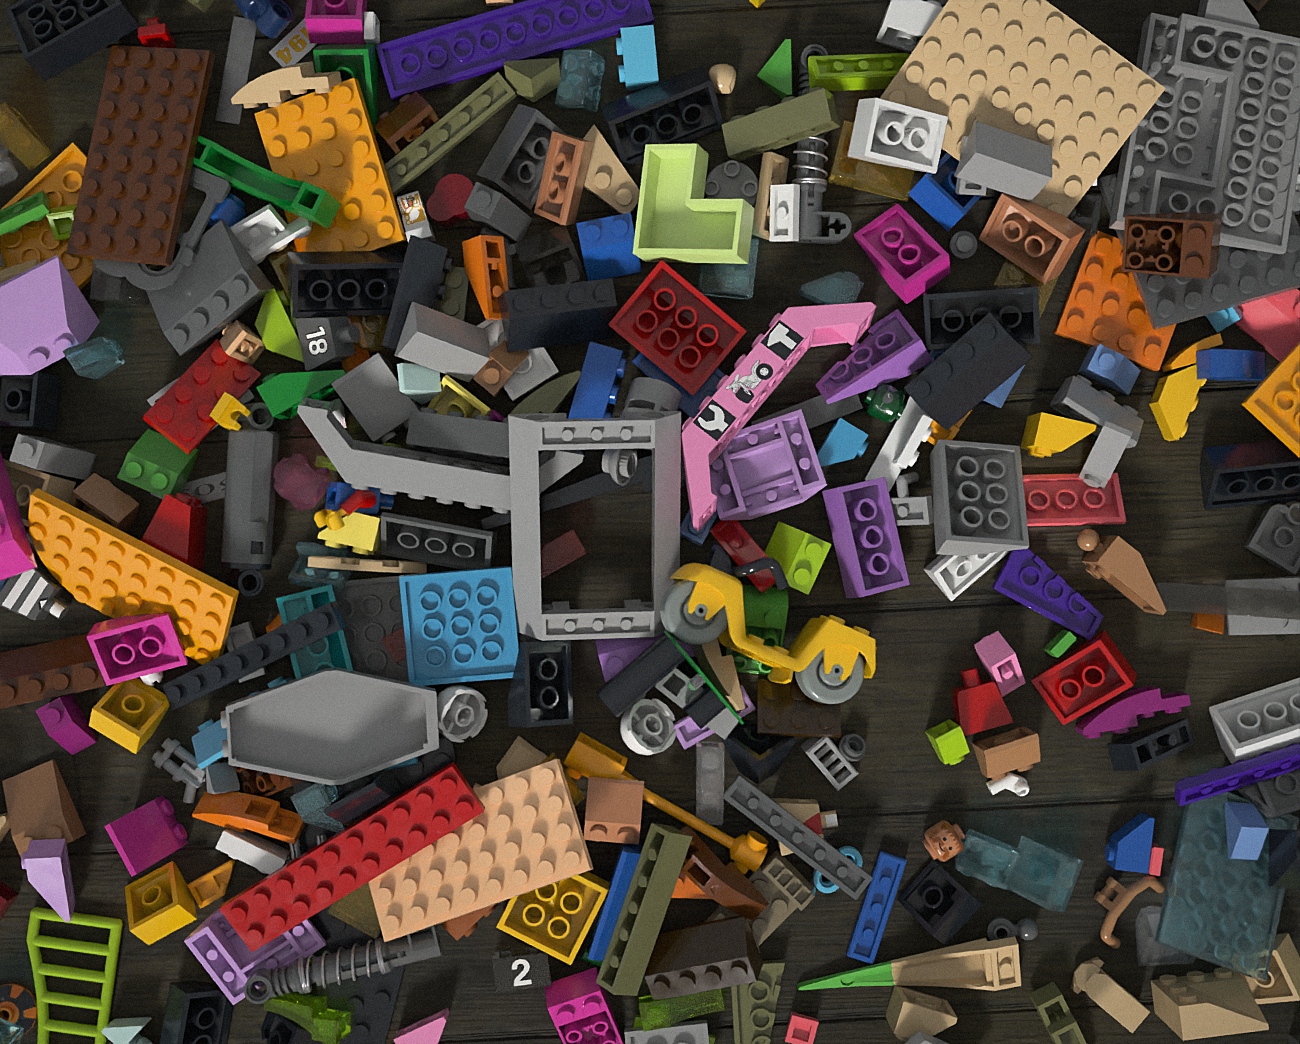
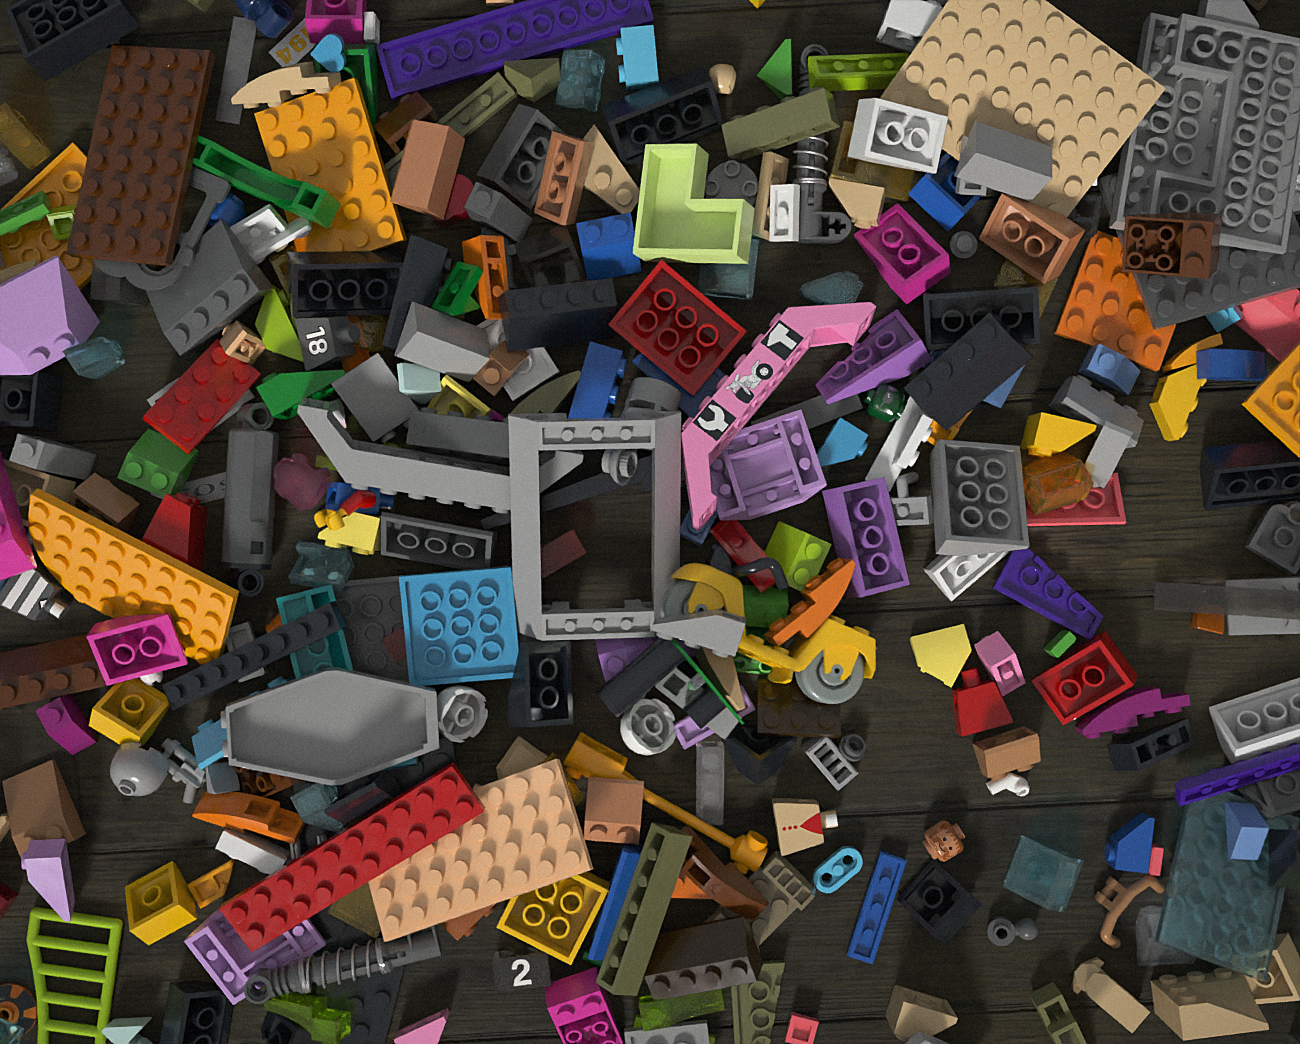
(138, 770): none -> light grey cylinder
(147, 835): dark pink slope -> none
(155, 34): red tile -> none
(228, 411): yellow tile -> none
(330, 52): none -> dark azure tile
(358, 564): tan tile -> none
(415, 216): white leg -> none
(428, 168): none -> nougat slope
(456, 292): none -> green slope
(709, 629): none -> light grey slope
(797, 836): dark grey plate -> none
(821, 599): none -> orange slope
(859, 201): none -> tan slope
(942, 652): none -> light yellow slope
(948, 742): lime slope -> none
(967, 965): tan plate -> none
(987, 859): clear light blue bracket -> none
(1055, 482): none -> clear yellow slope
(1122, 568): medium nougat slope -> none

